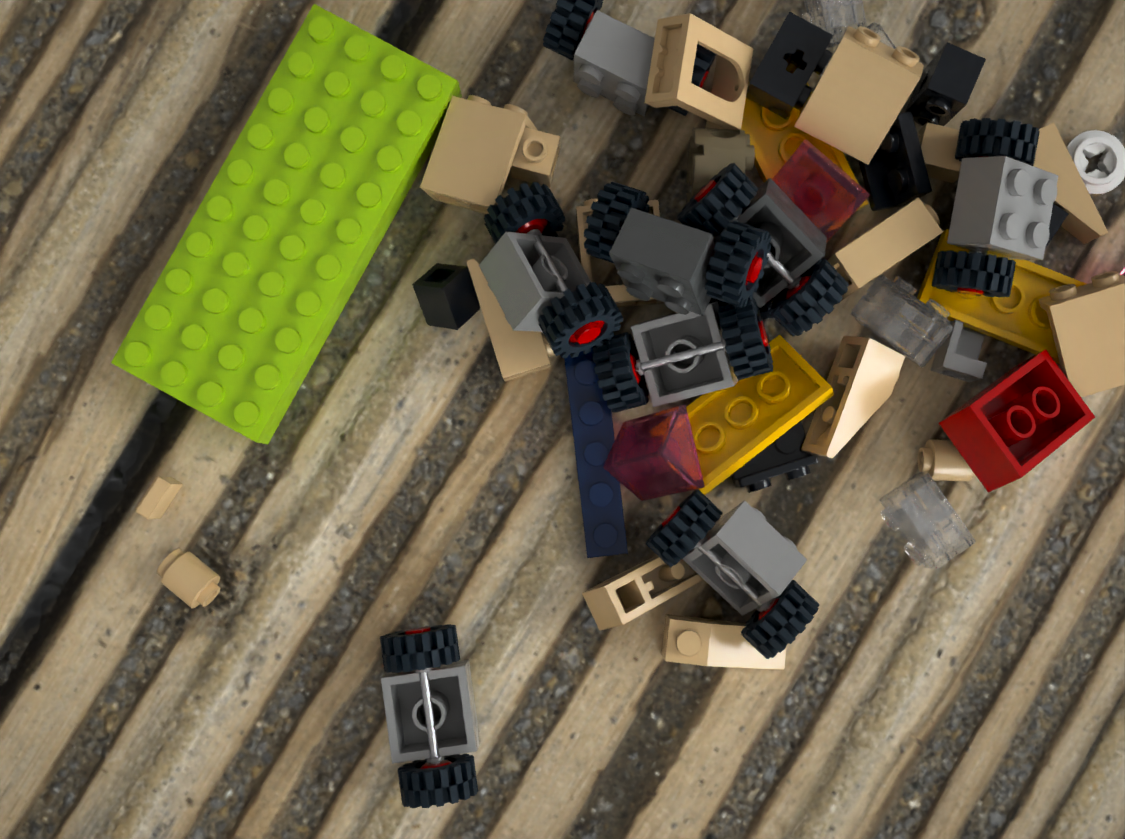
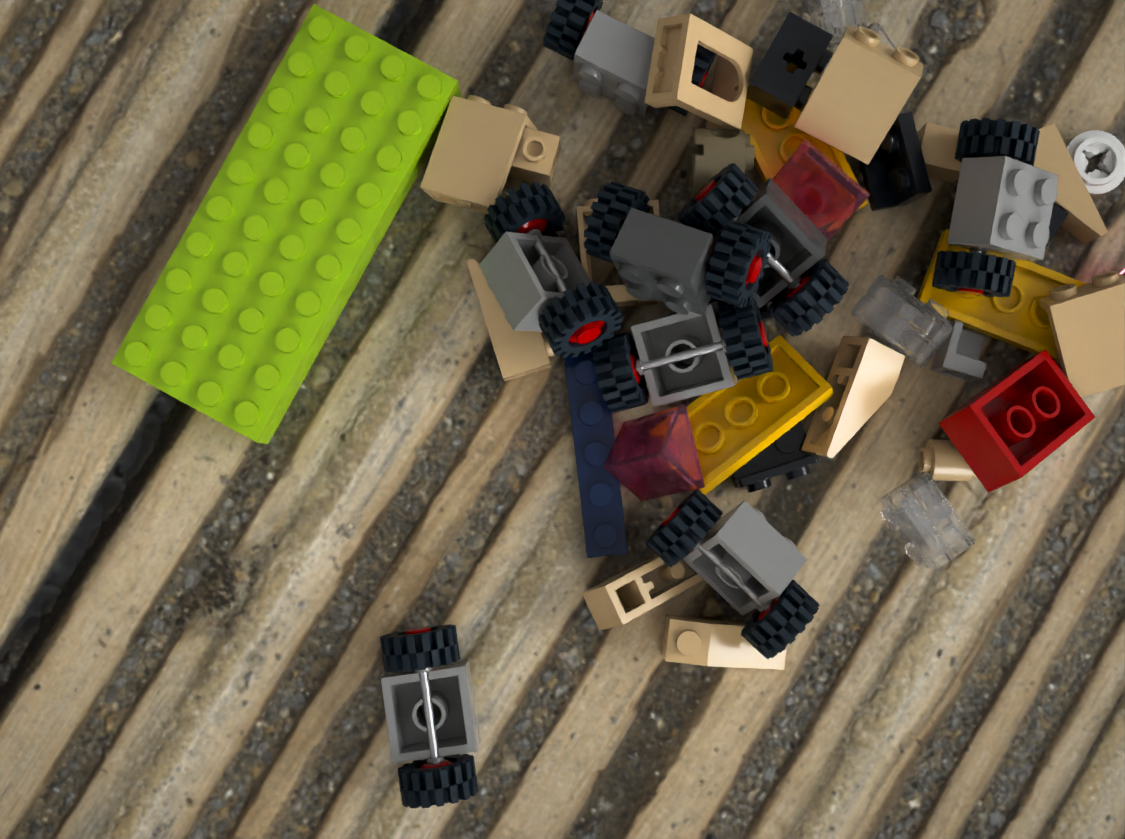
(158, 497): tan tile -> none
(189, 578): tan brick -> none
(447, 296): black panel -> none
(886, 244): tan window -> none
(945, 85): black brick -> none

